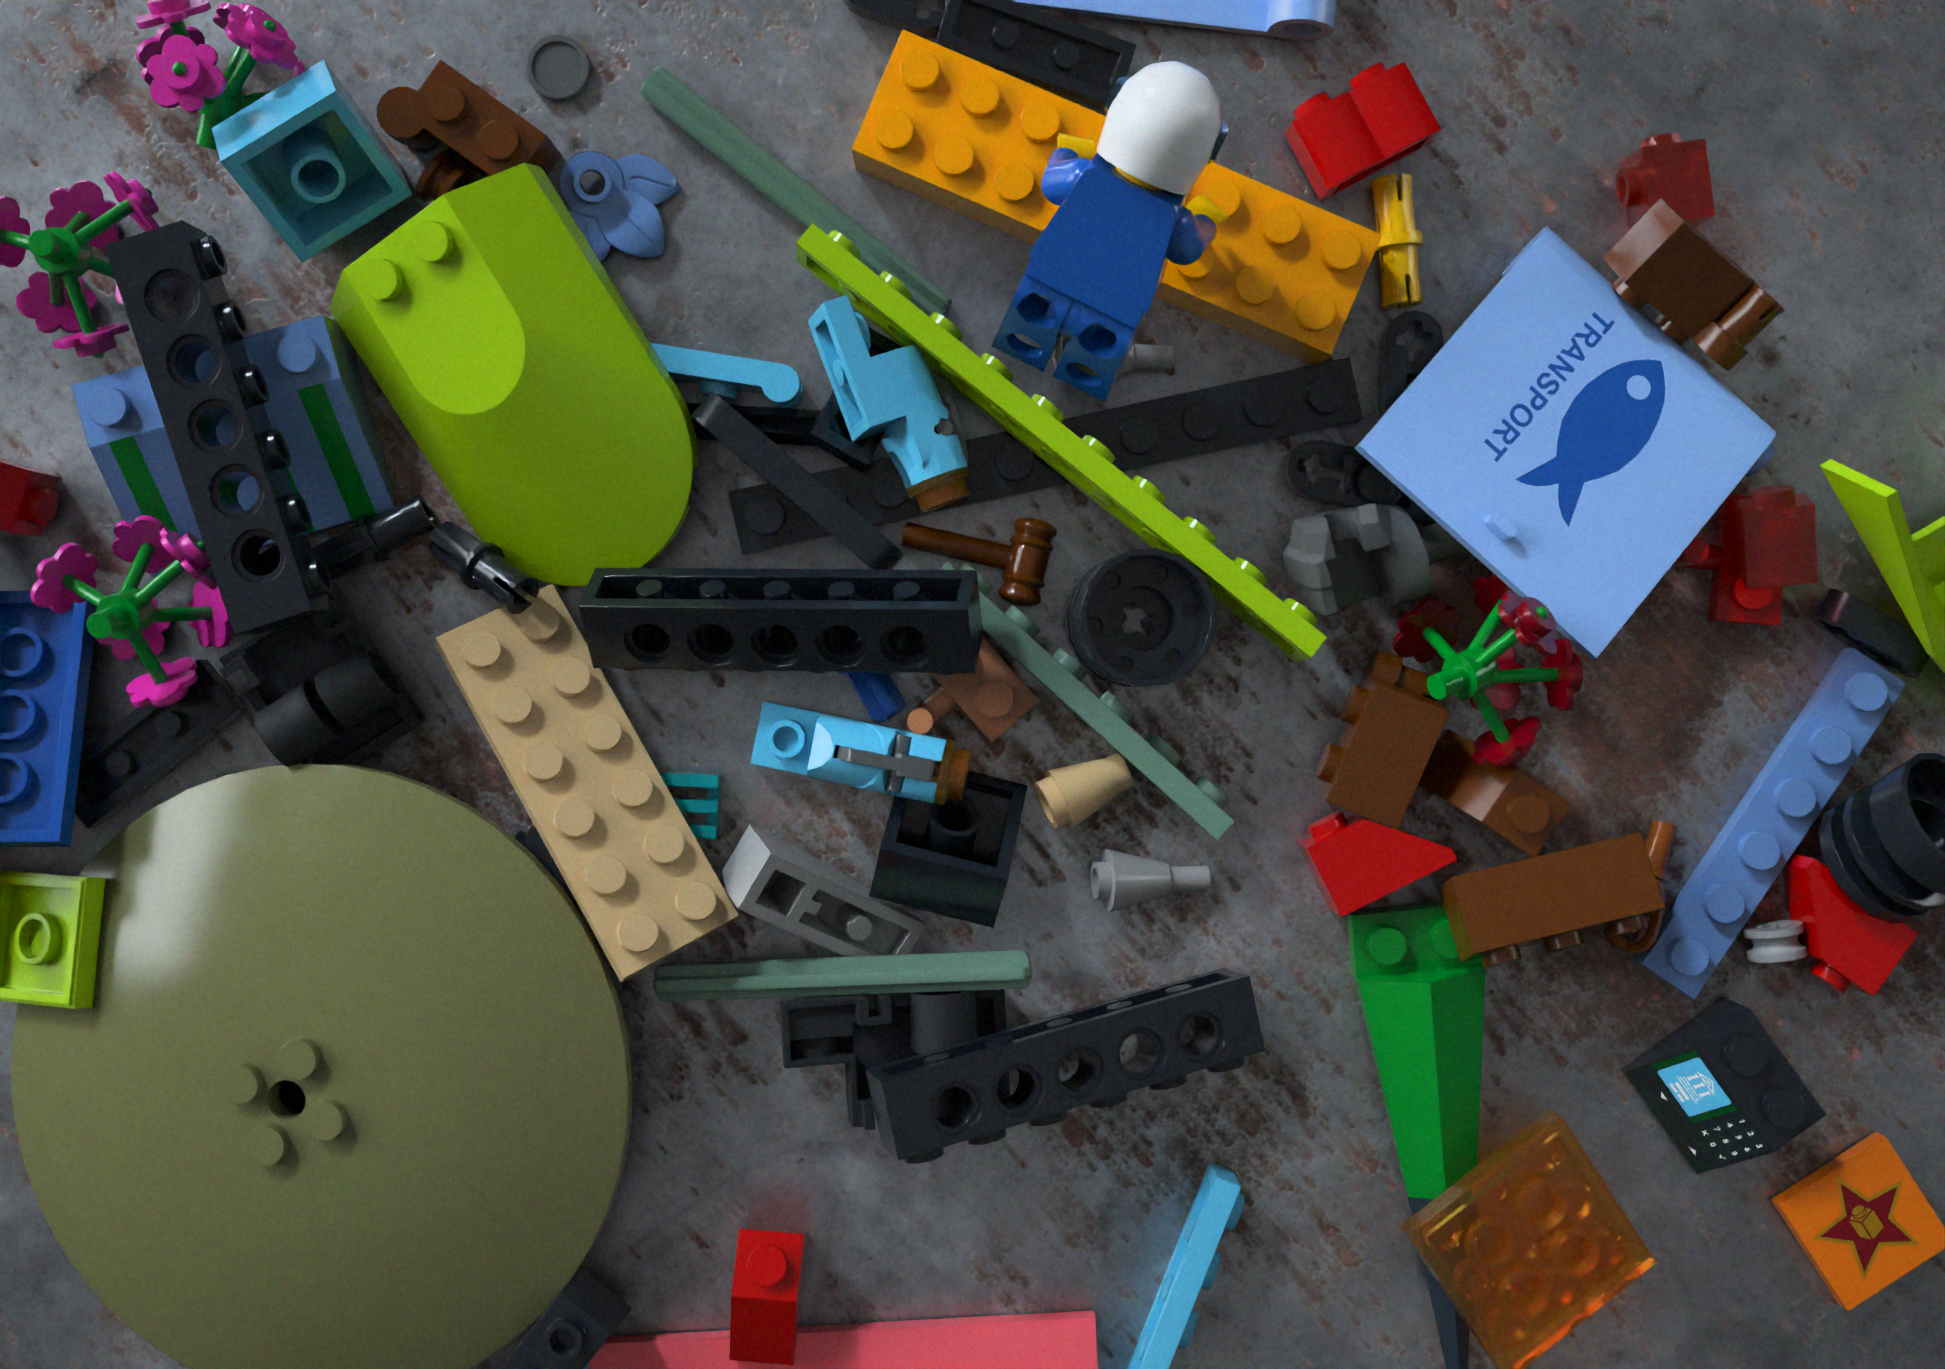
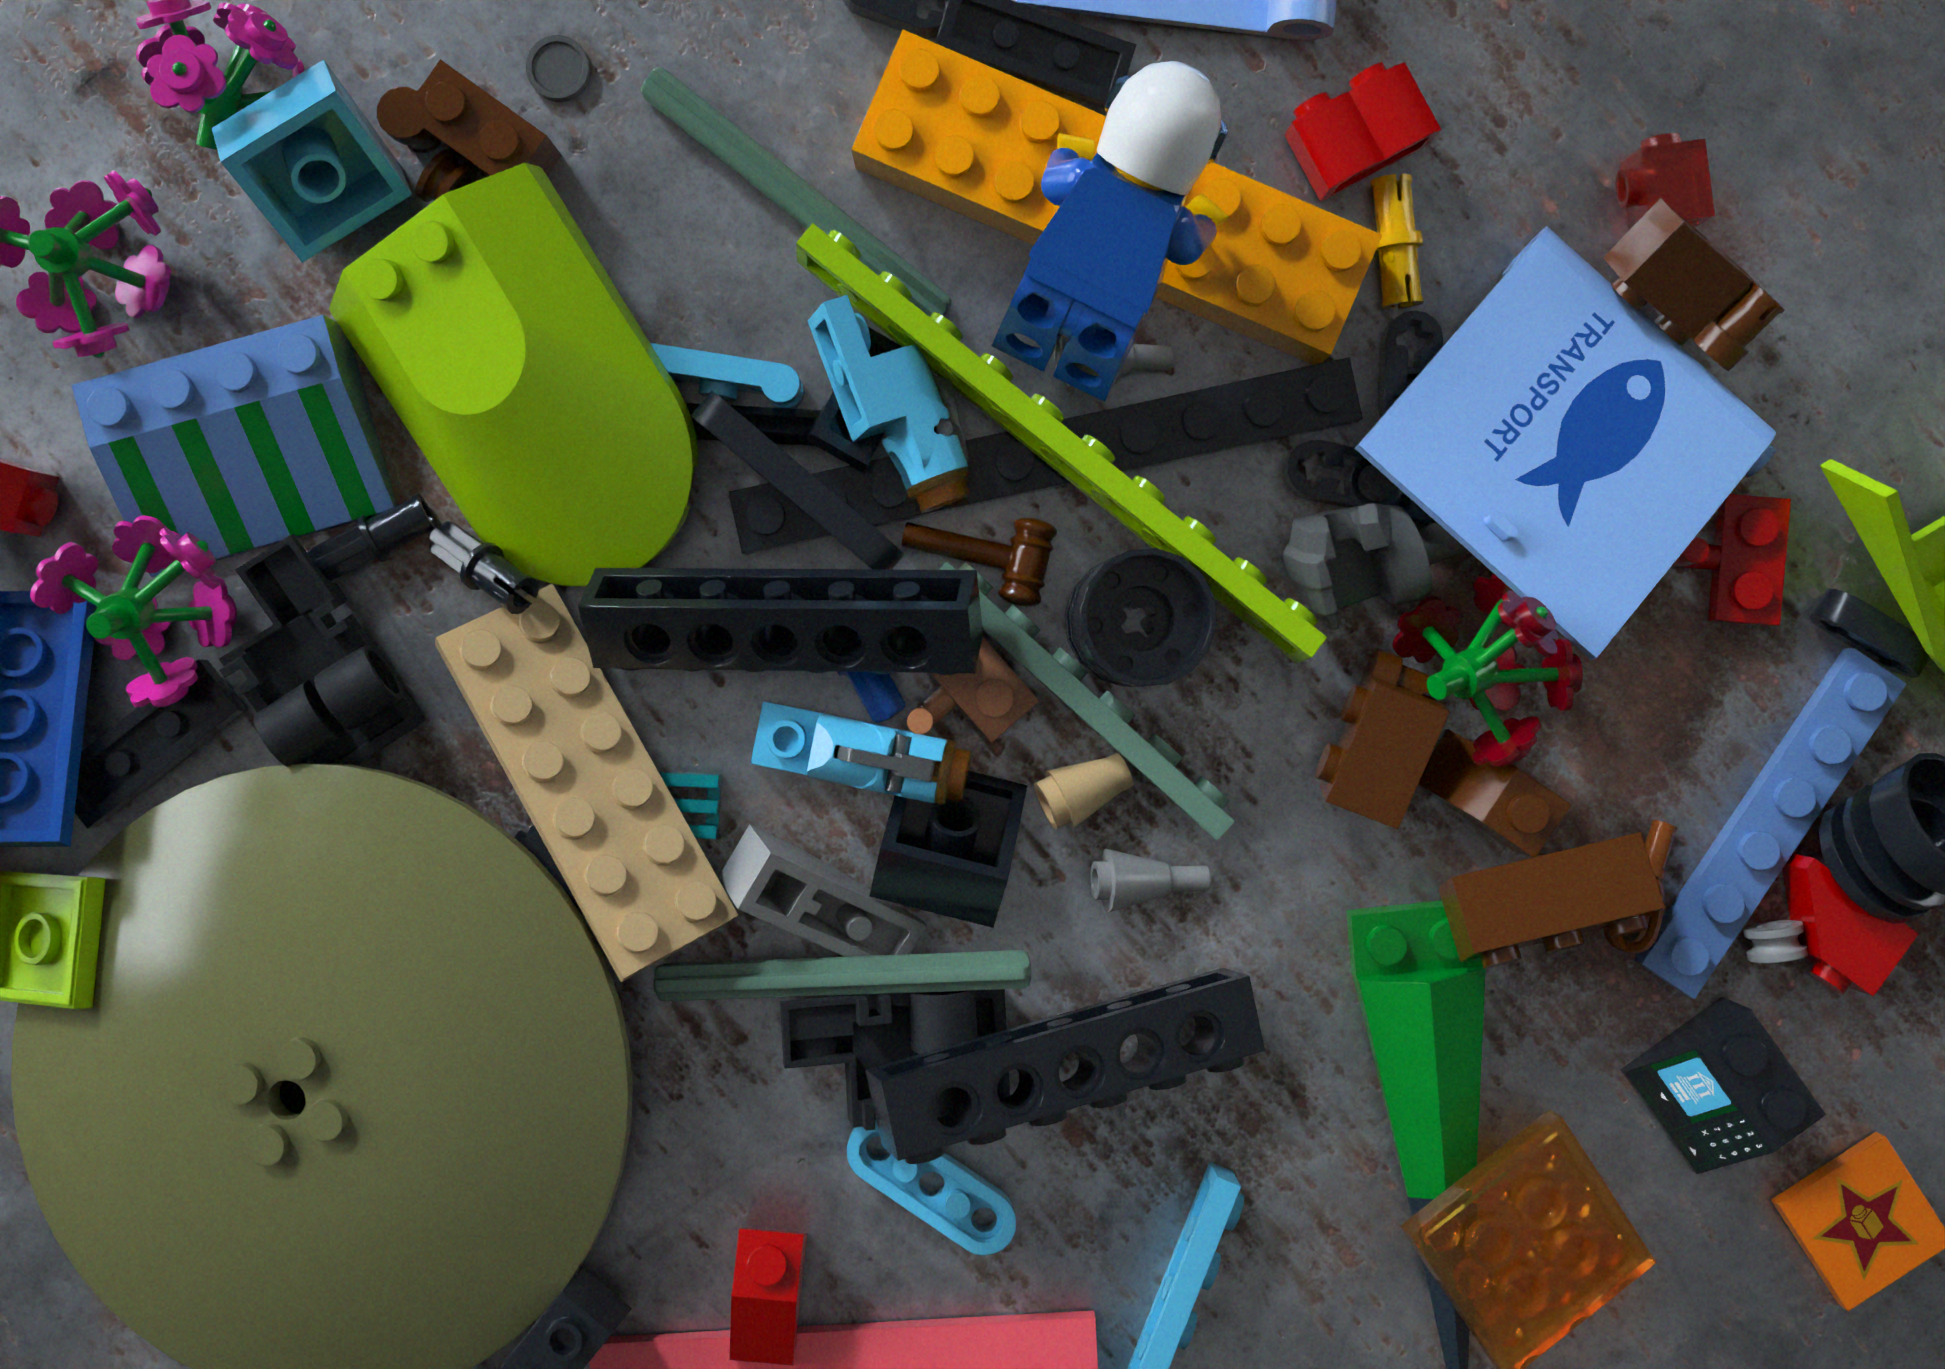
(149, 276): black brick -> none
(625, 209): medium blue plate -> none
(944, 1209): none -> medium azure plate
(1365, 860): red slope -> none
(1776, 538): clear red brick -> none

